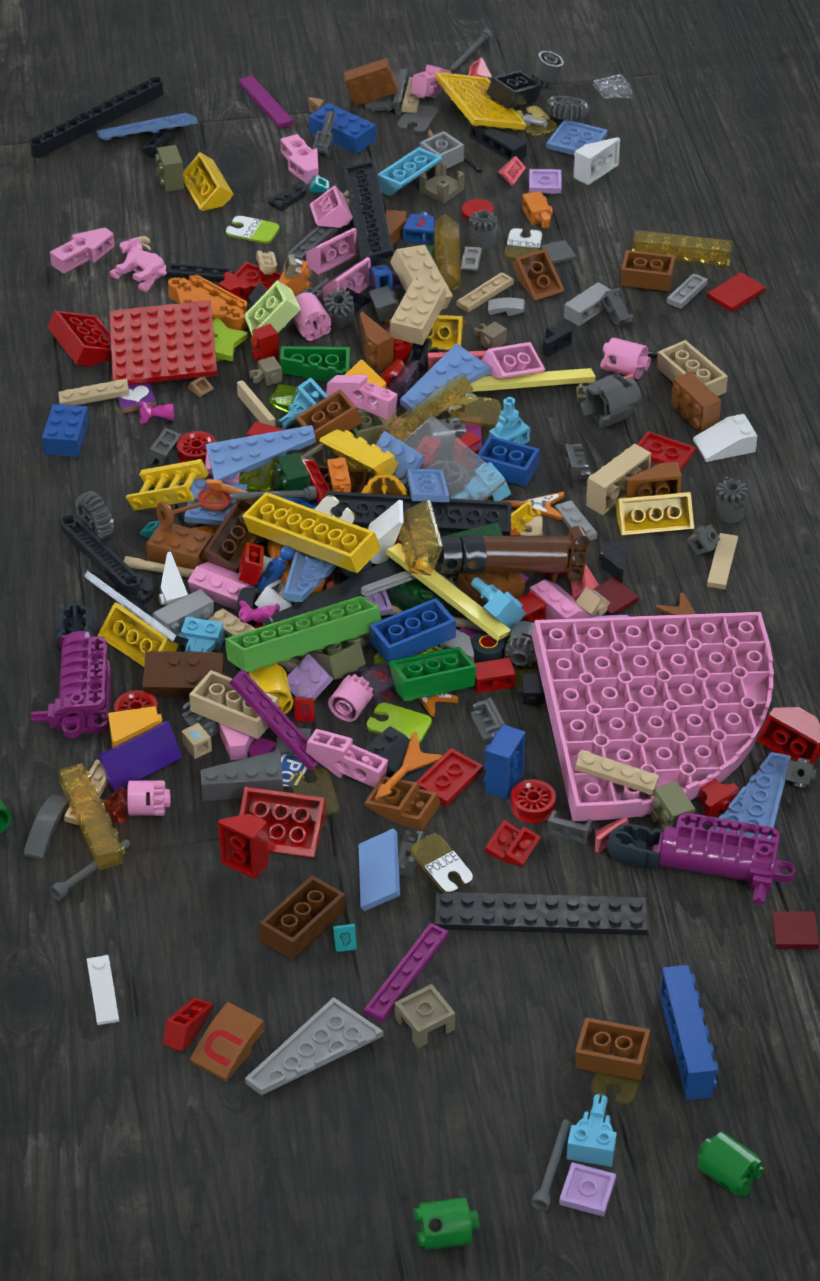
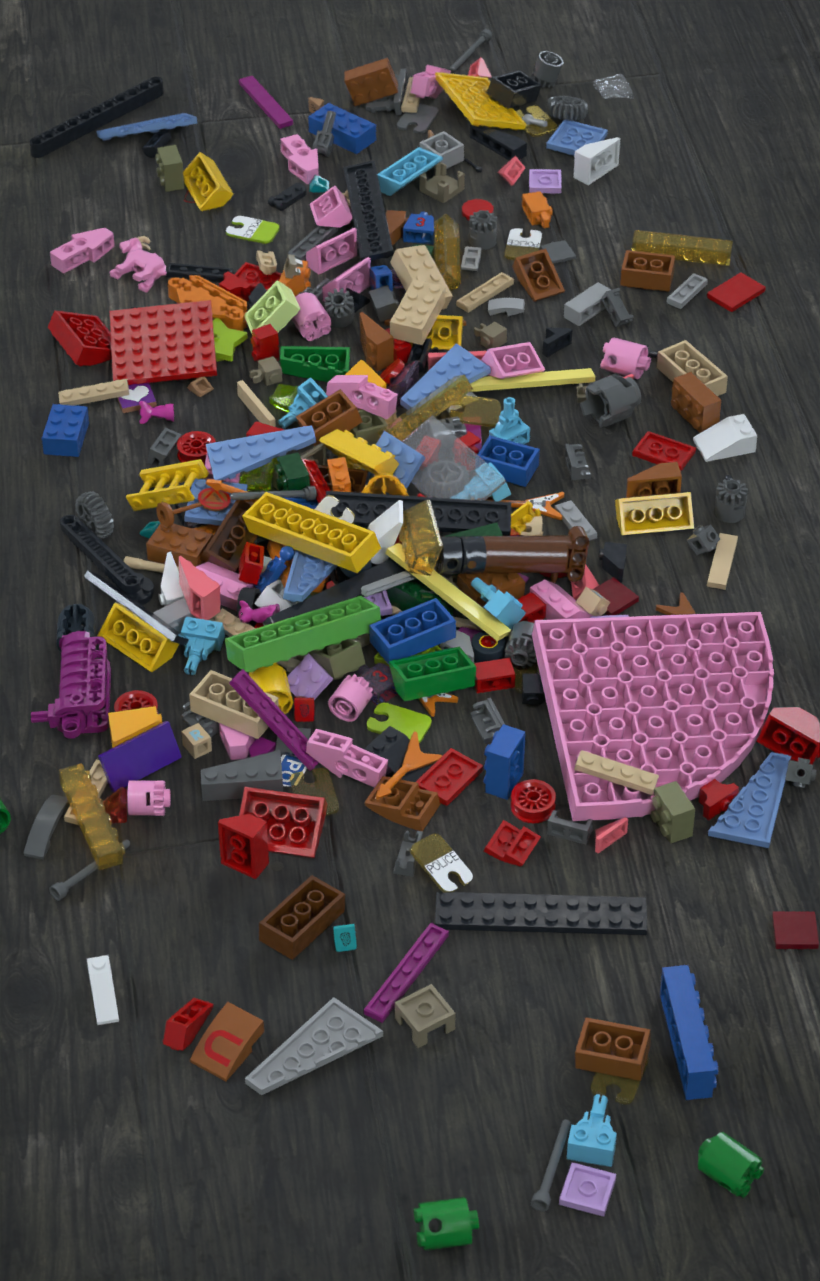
(178, 672): reddish brown brick -> none
(199, 591): none -> coral slope
(379, 870): medium blue tile -> none
(427, 485): medium blue tile -> none
(611, 480): tan brick -> none
(705, 850): magenta piece -> none

